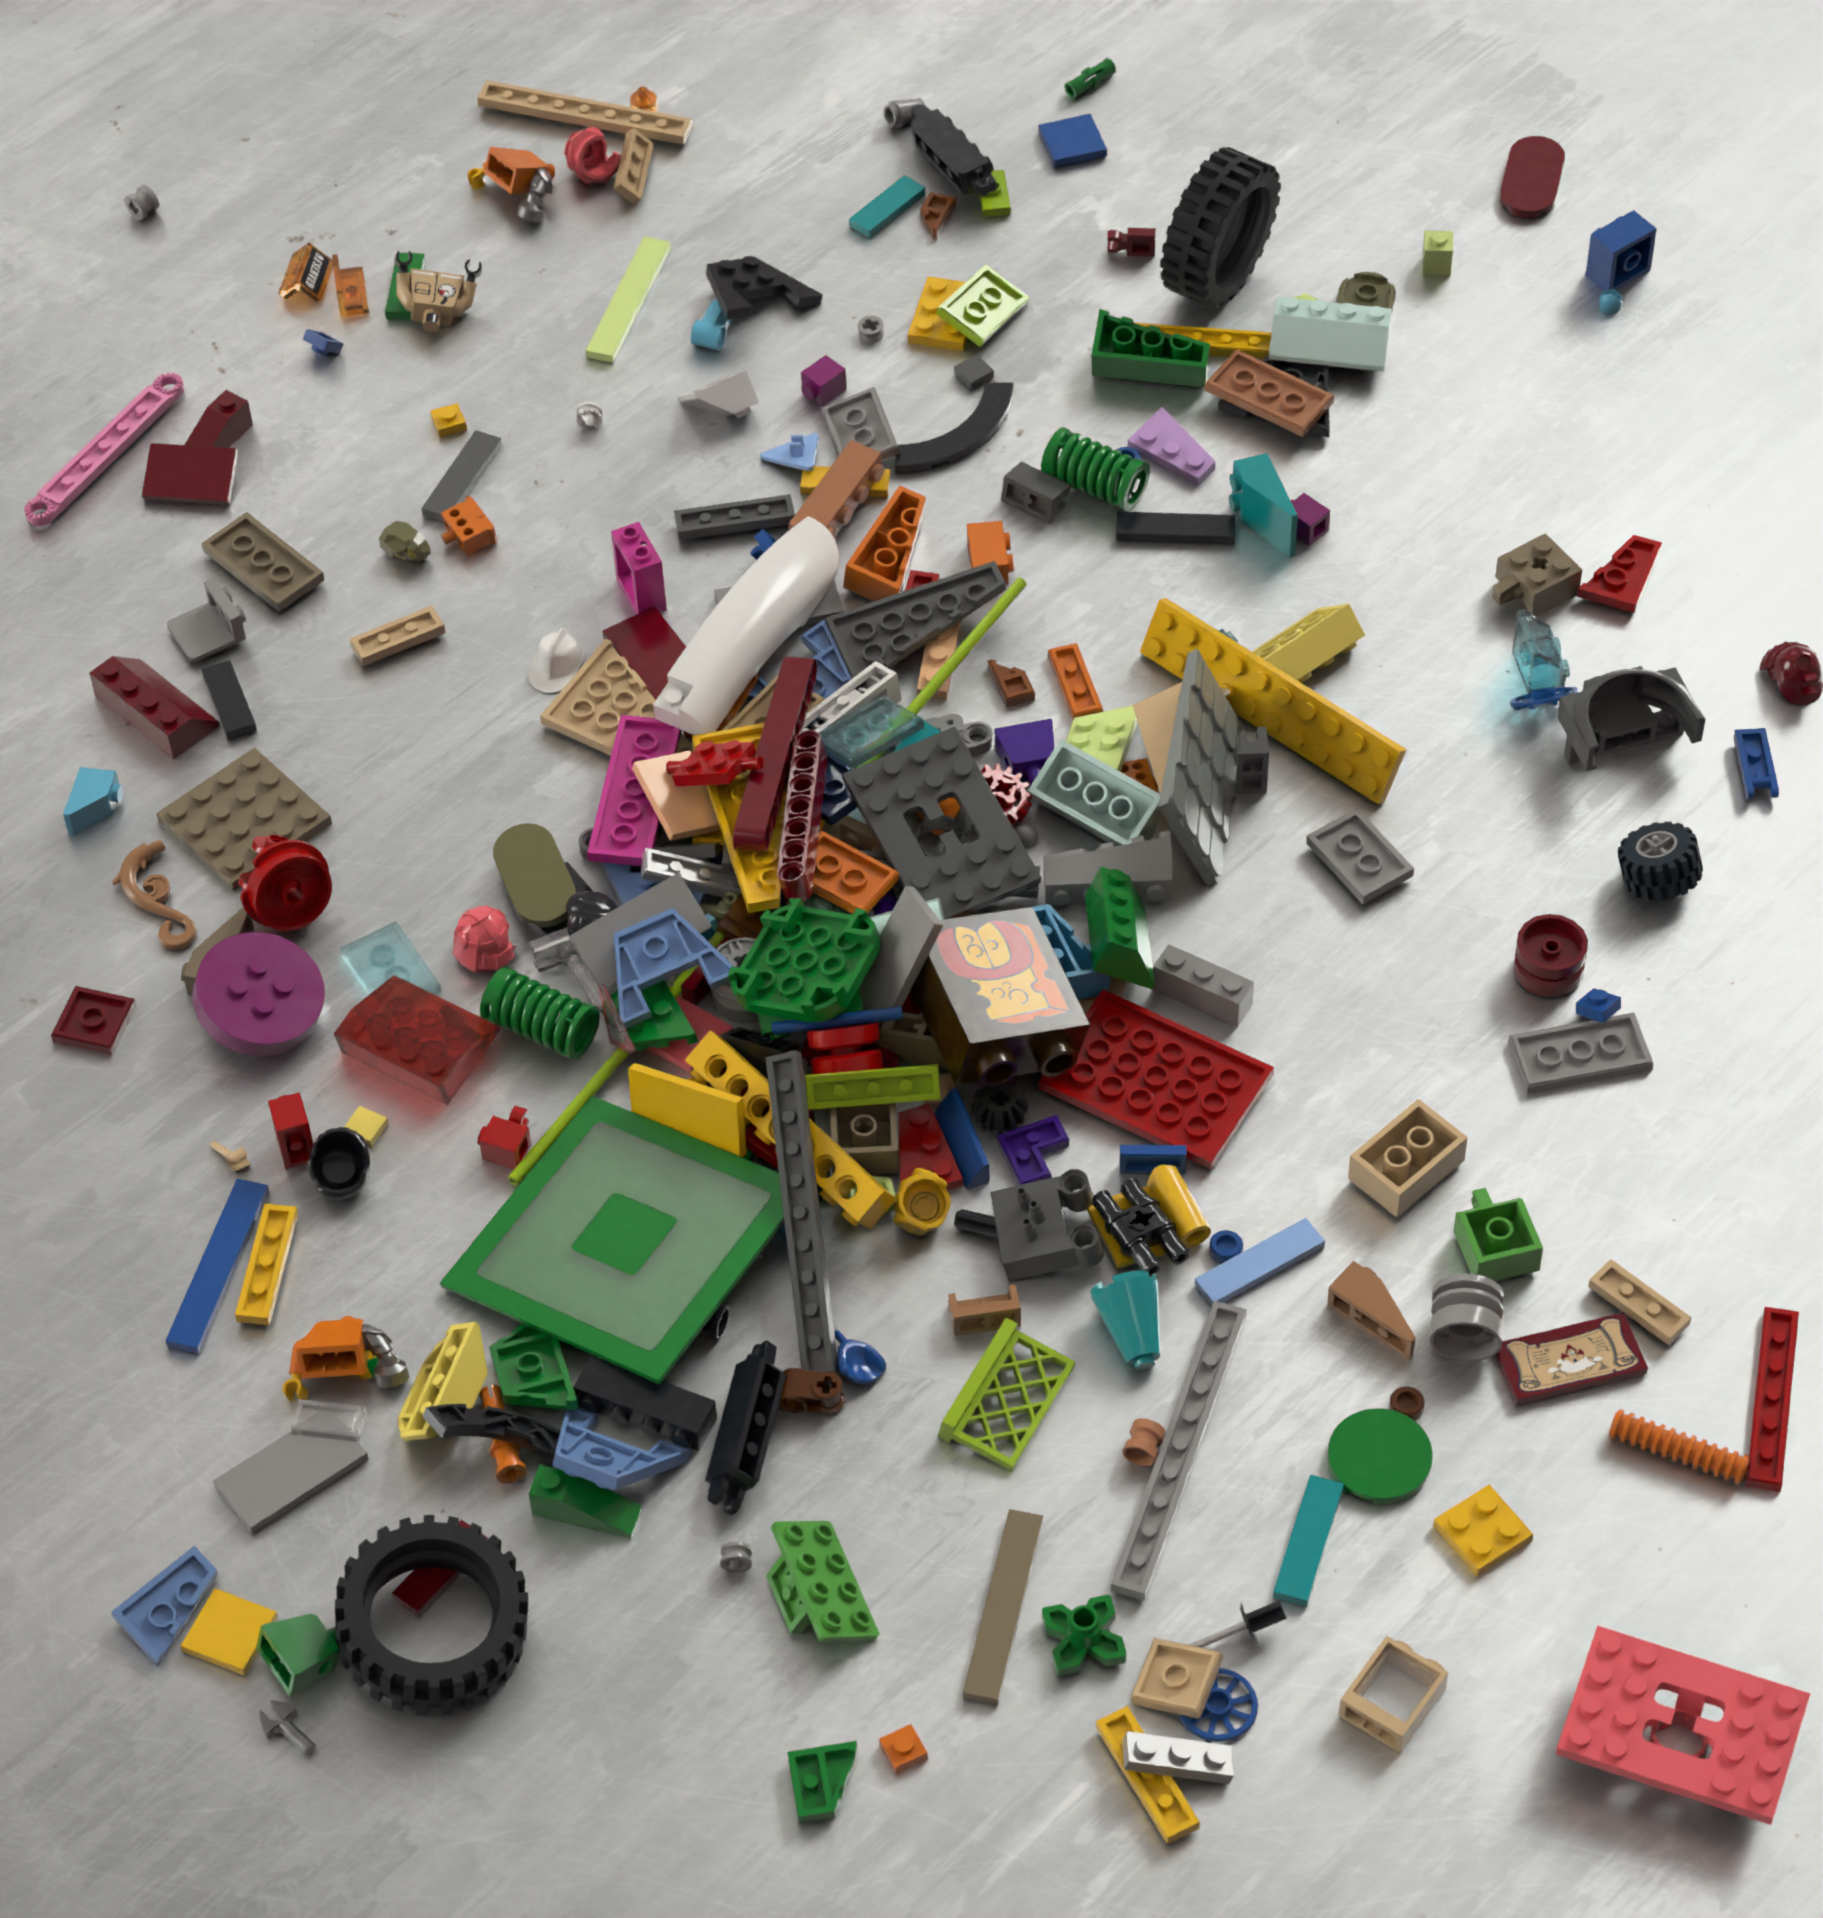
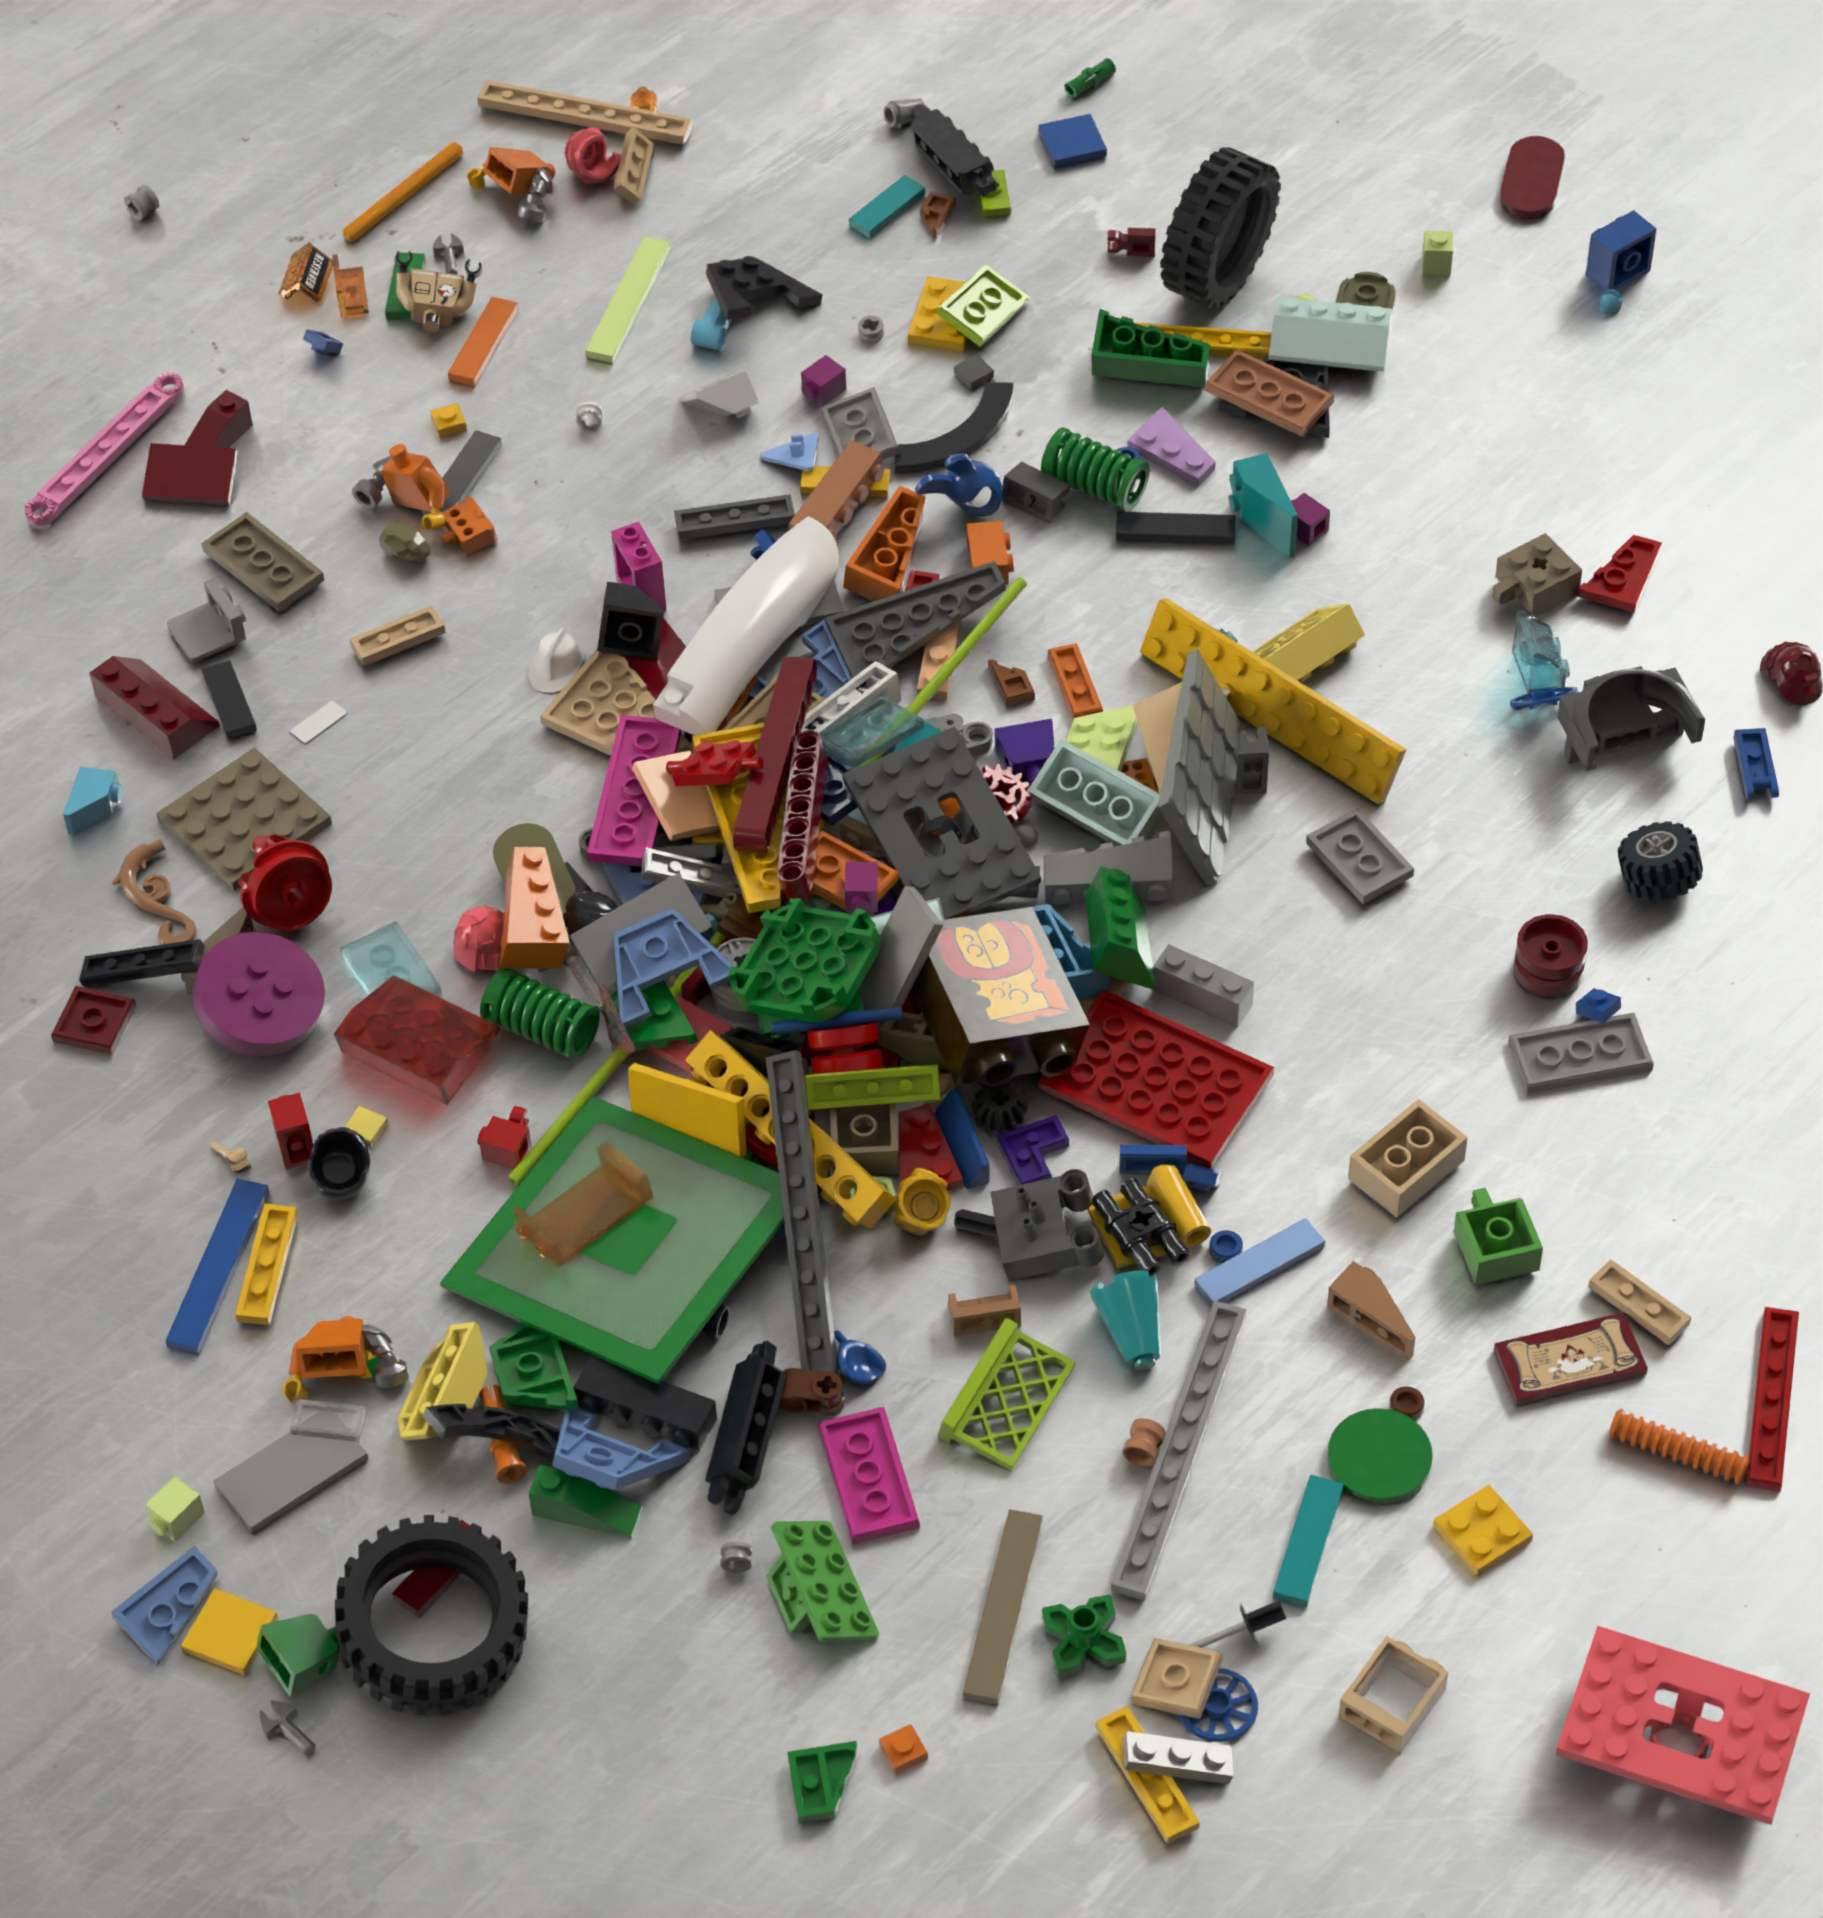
(142, 963): none -> black tile
(174, 1509): none -> yellowish green brick
(318, 721): none -> white sticker
(402, 192): none -> light orange axle
(410, 482): none -> orange torso
(448, 253): none -> flat silver bar
(483, 341): none -> orange tile
(532, 914): none -> wedge
(586, 1208): none -> clear orange panel
(630, 622): none -> black slope
(861, 886): none -> magenta brick
(868, 1475): none -> dark pink tile
(964, 483): none -> blue piece
(1202, 1177): none -> blue plate
(1466, 1317): light grey wheel -> none

